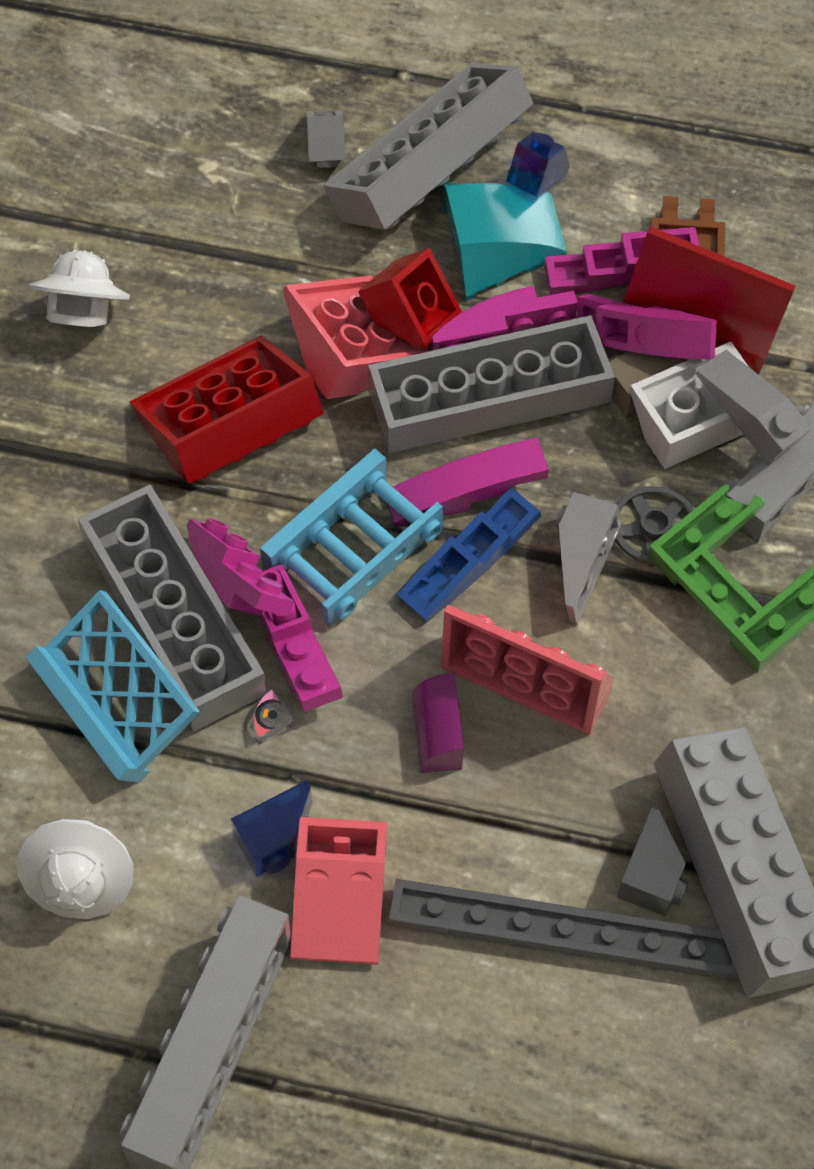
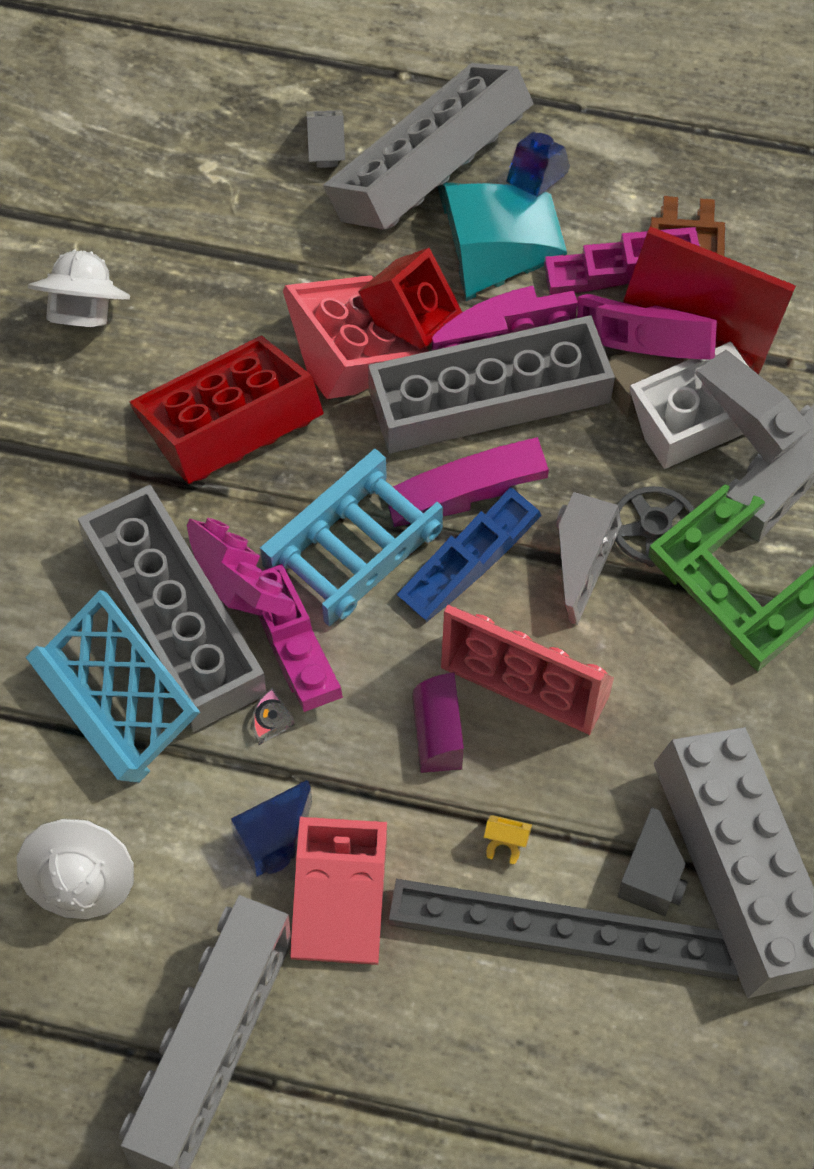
(508, 833): none -> yellow tile

